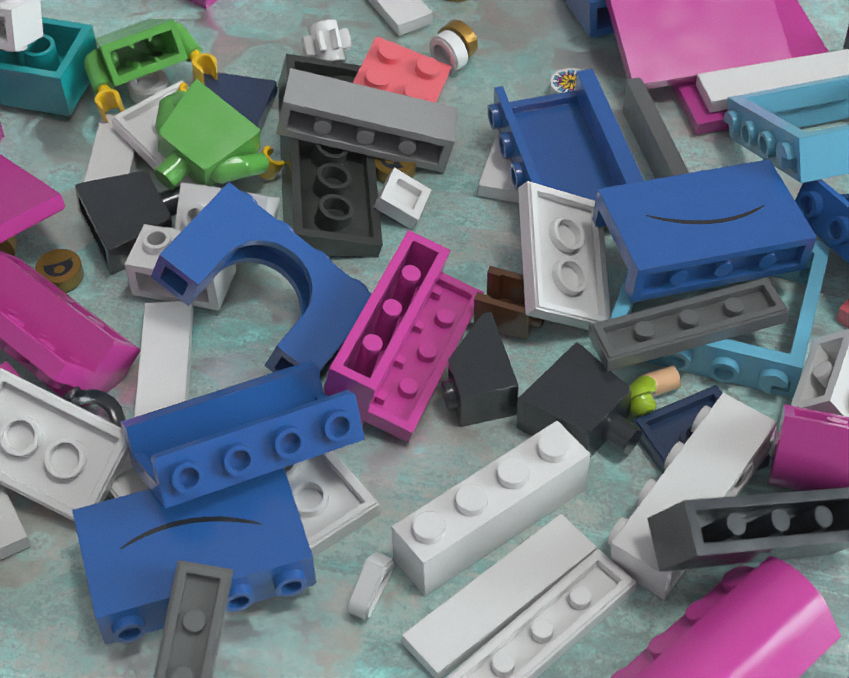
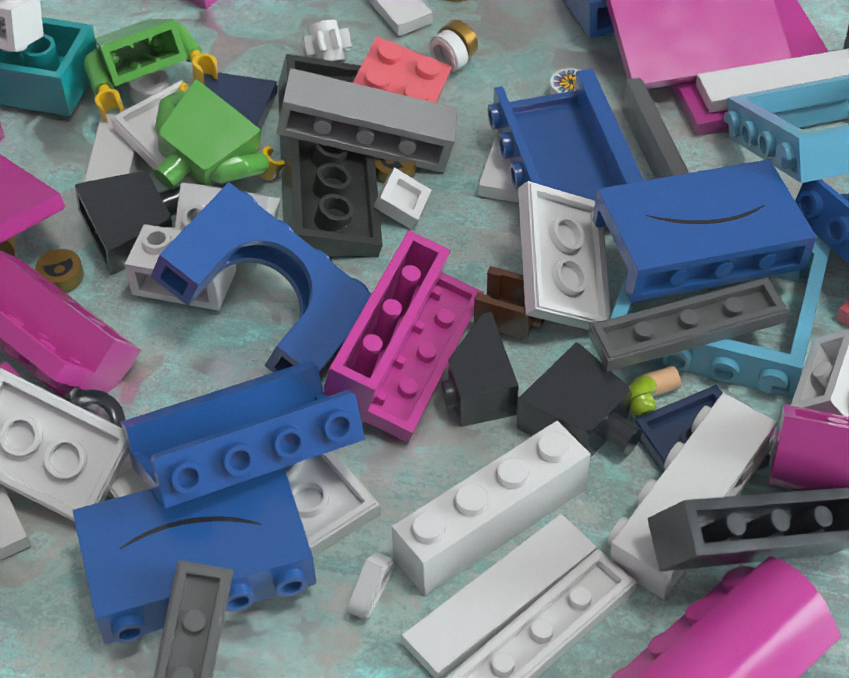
(164, 356): white tile -> none

